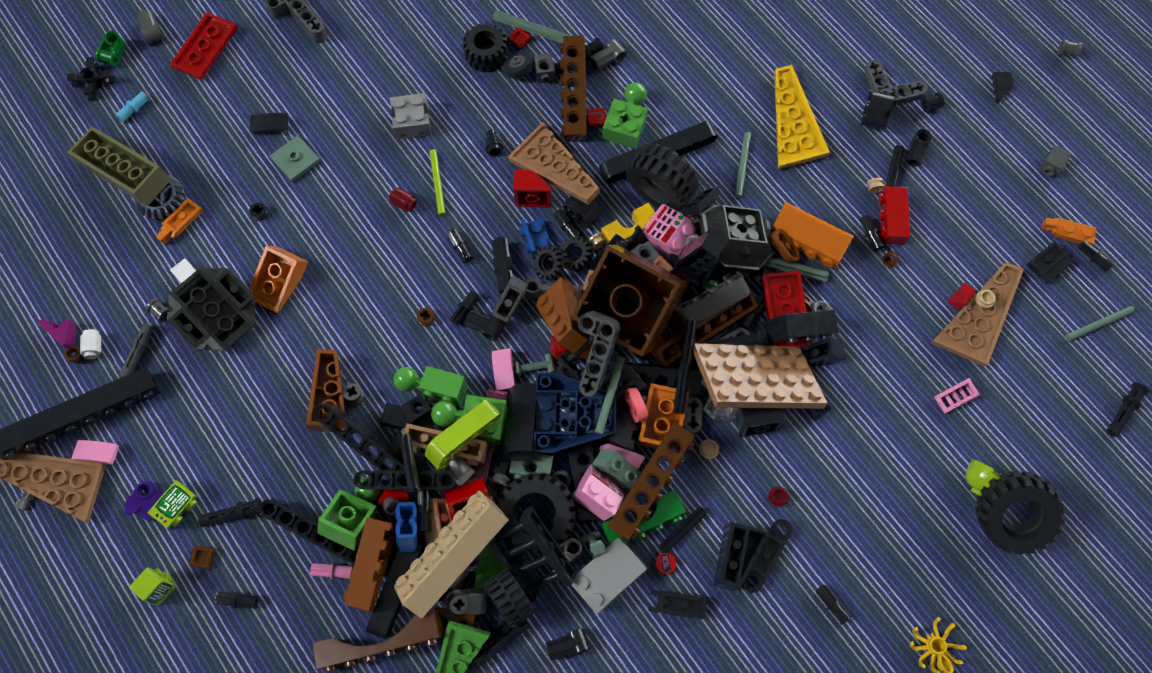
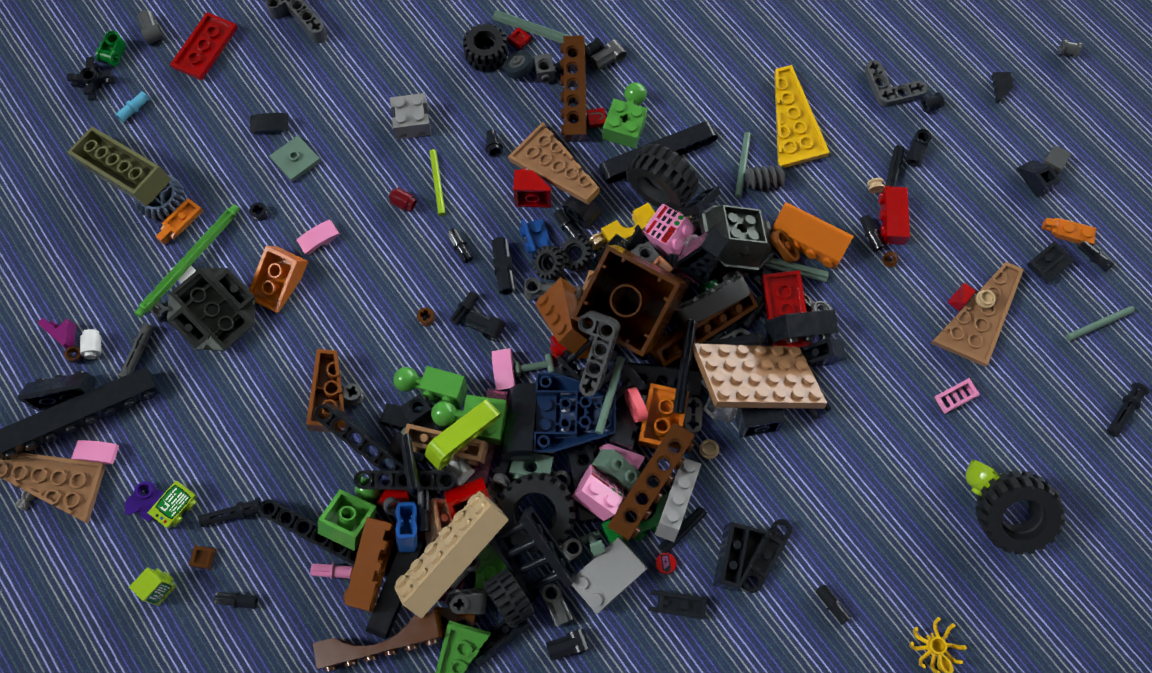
(51, 392): none -> black slope
(190, 257): none -> bright green piece
(319, 235): none -> bright pink slope
(510, 299): dark grey brick -> none
(557, 606): none -> dark grey piece
(678, 500): none -> light grey arch
(765, 176): none -> dark grey piece
(778, 496): dark red plate -> none
(877, 109): black brick -> none
(1038, 177): none -> black slope

